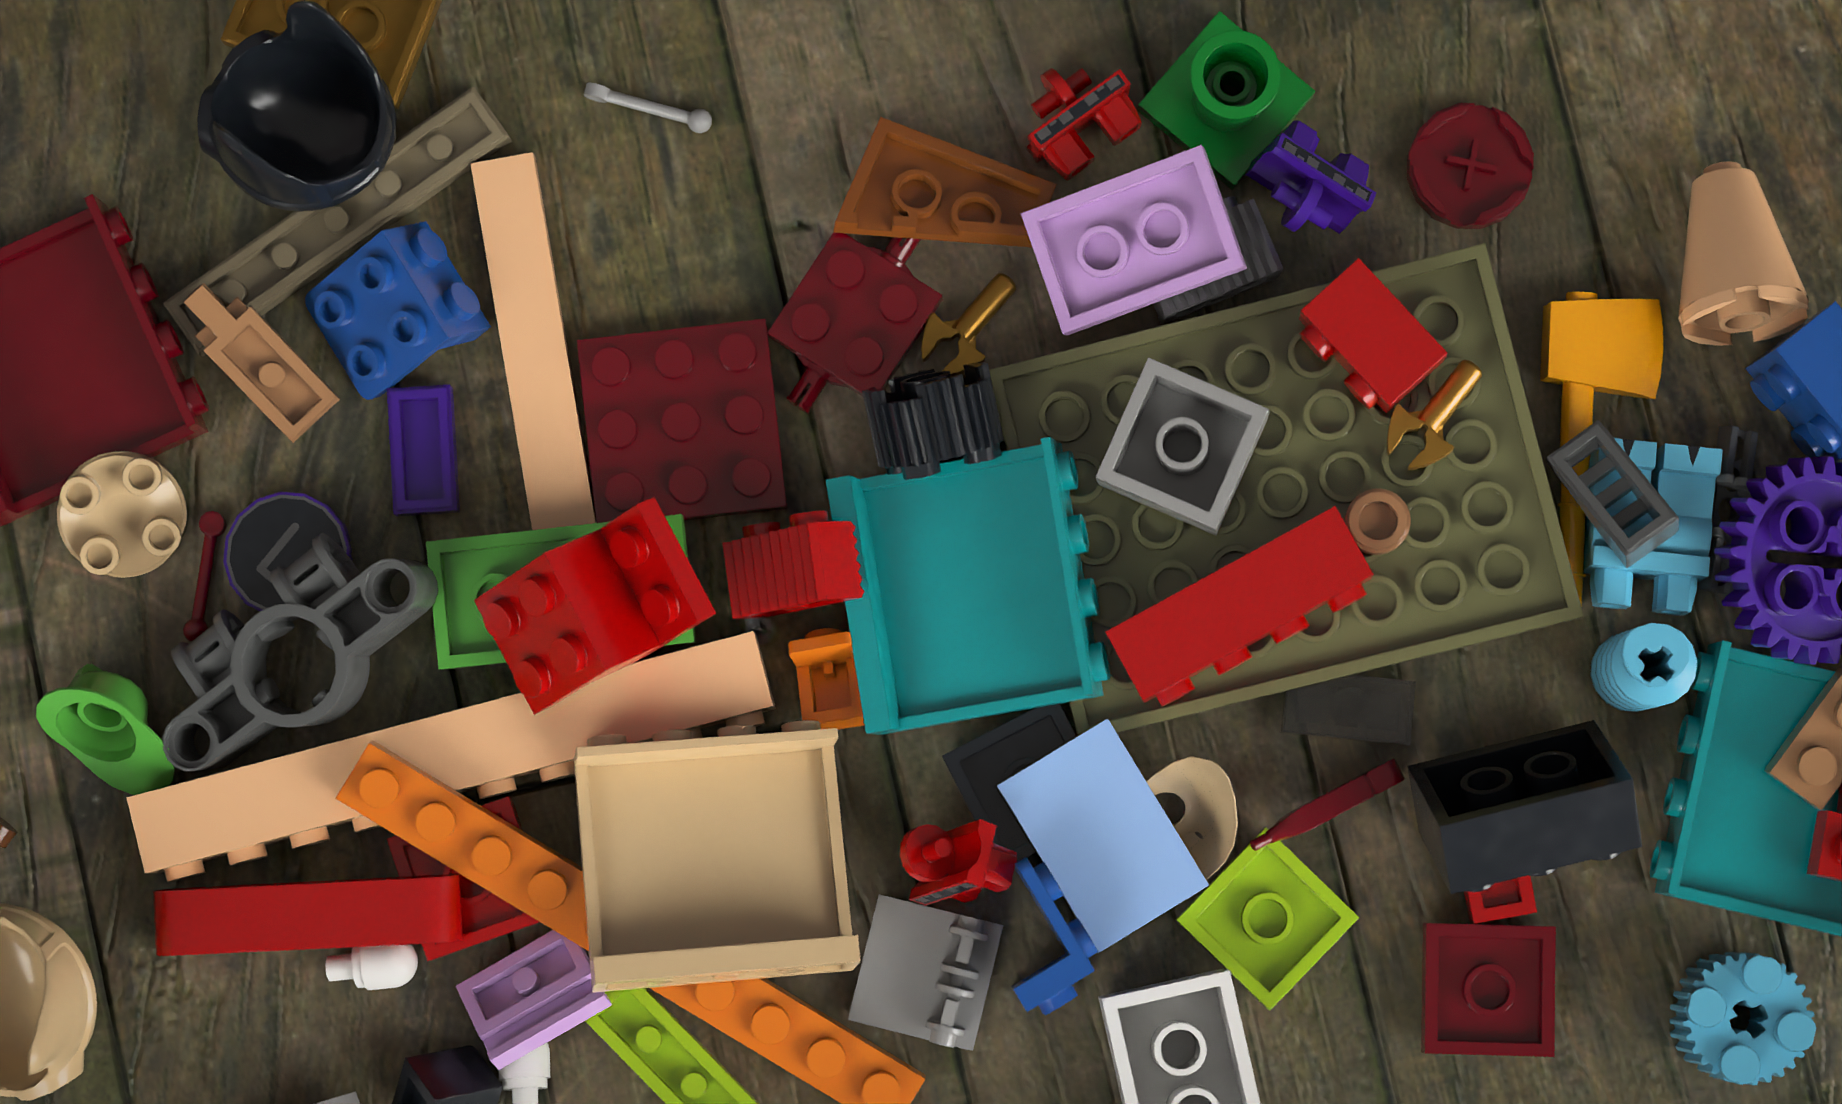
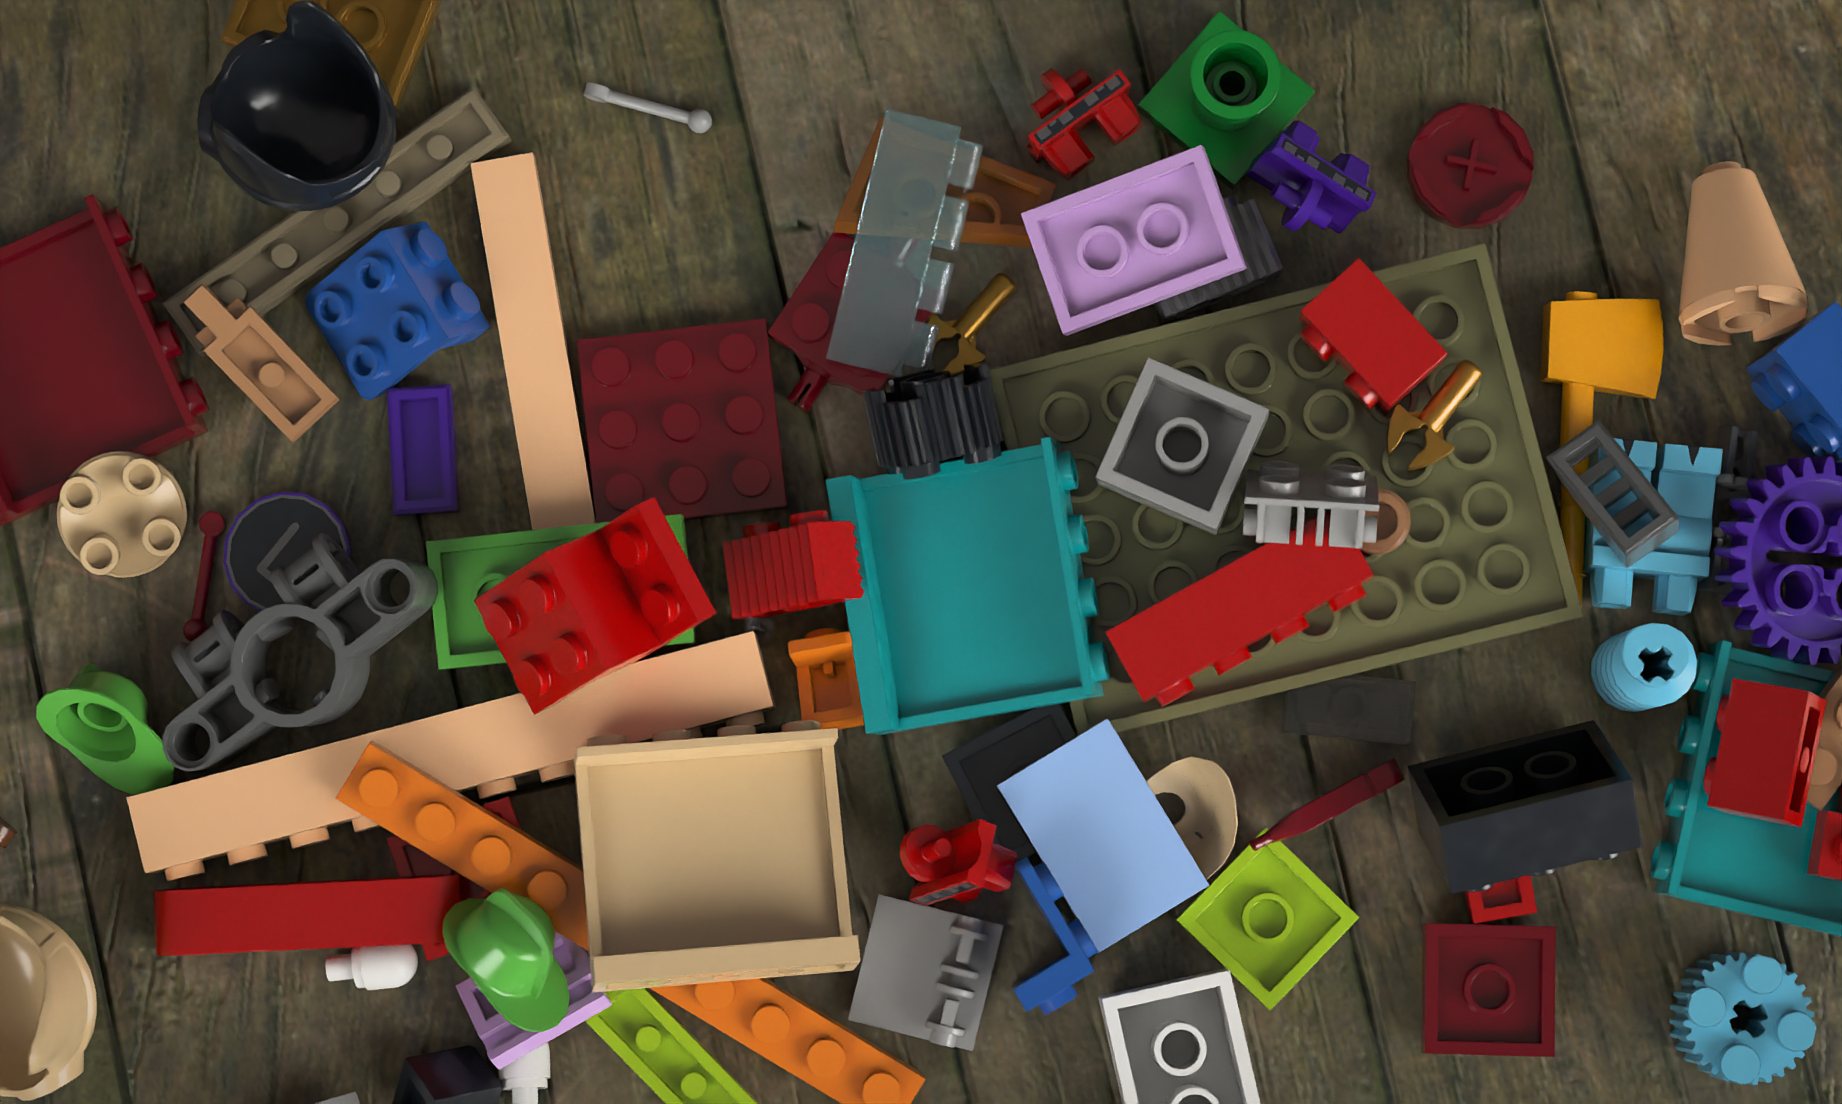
(509, 955): none -> bright green piece
(893, 244): none -> clear light blue windscreen
(1340, 488): none -> light grey hinge
(1764, 752): none -> red brick

